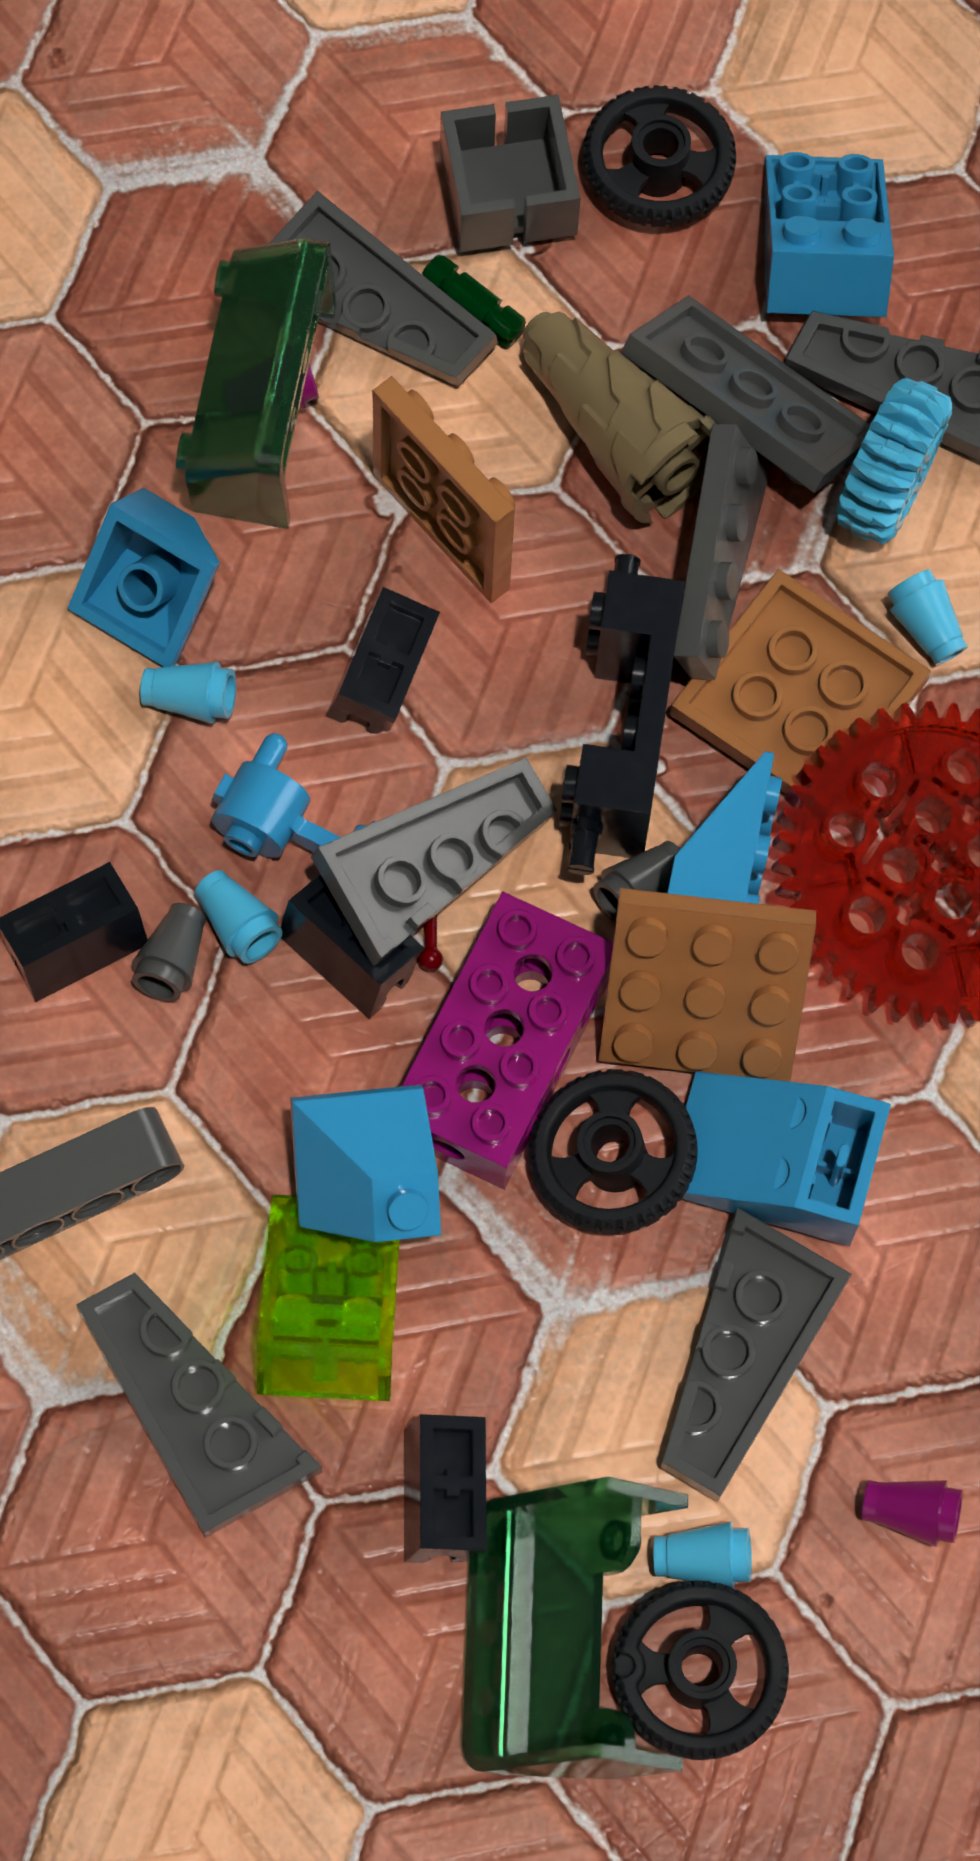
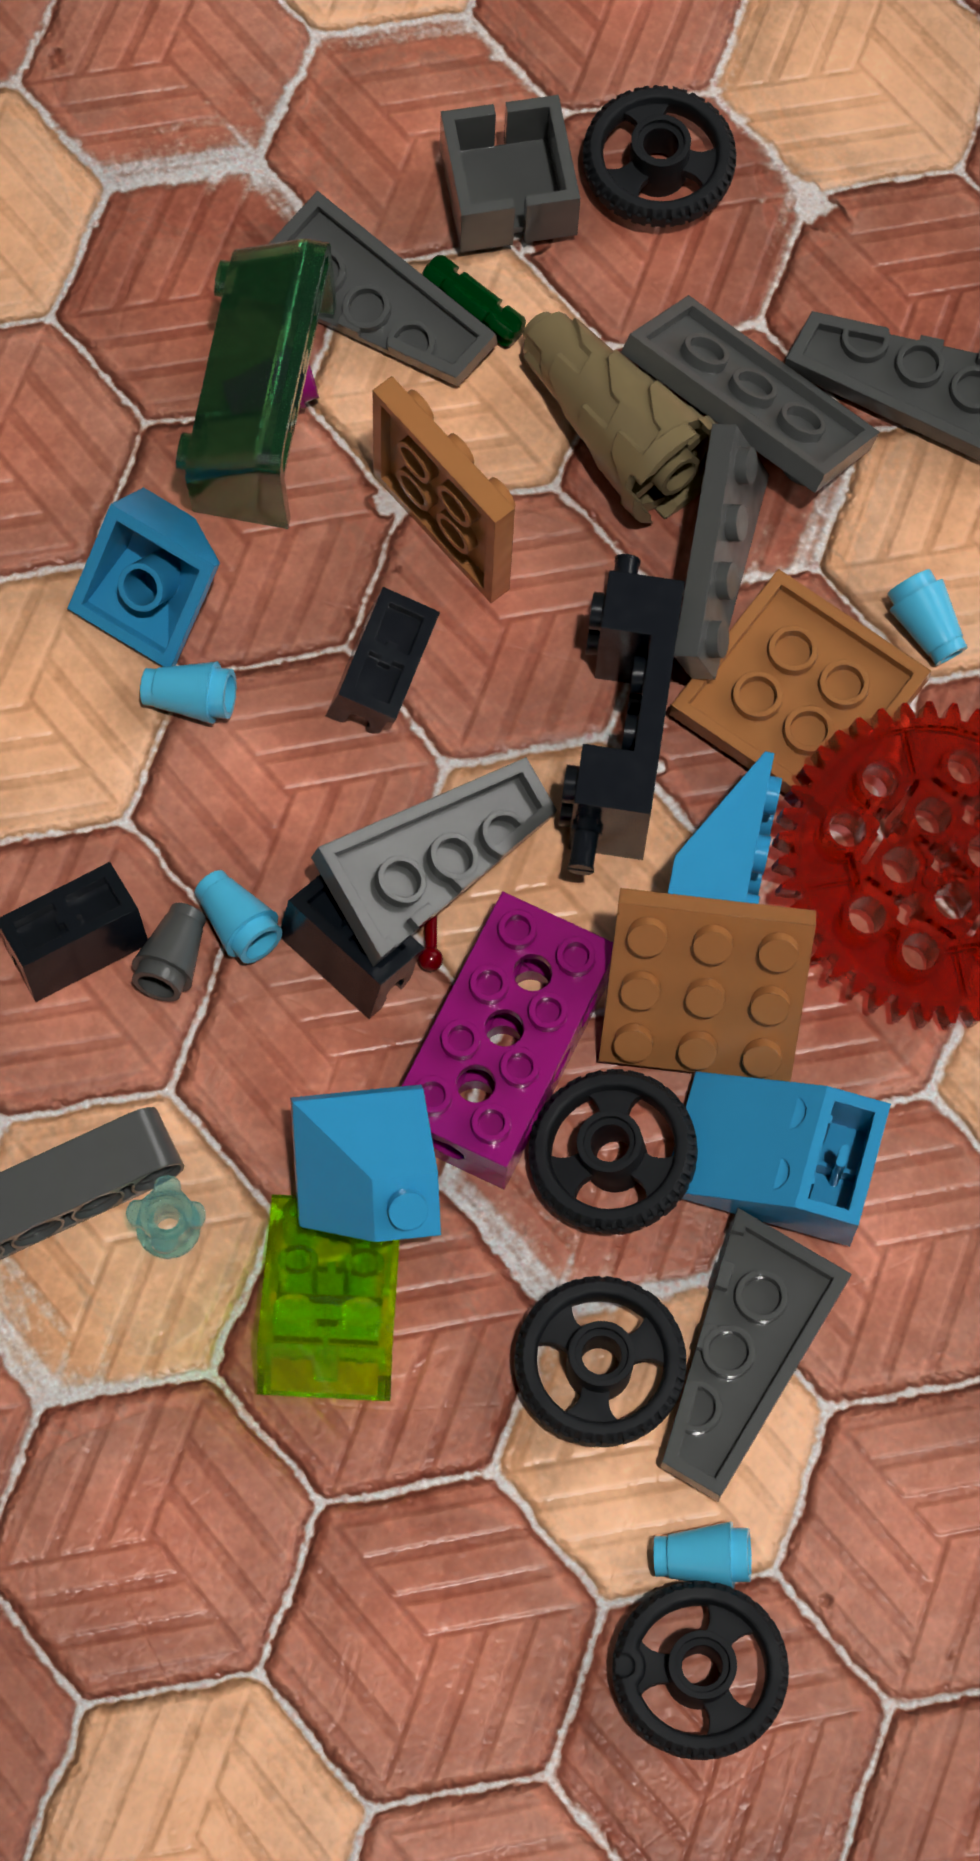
(164, 1203): none -> clear light blue brick
(204, 1425): dark grey wing -> none
(265, 807): dark azure piece -> none
(445, 1488): black hinge -> none
(540, 1629): clear green windscreen -> none
(644, 872): dark grey cone -> none
(655, 1341): none -> black wheel
(827, 235): dark azure slope -> none
(894, 460): medium azure gear -> none
(915, 1508): magenta cone -> none

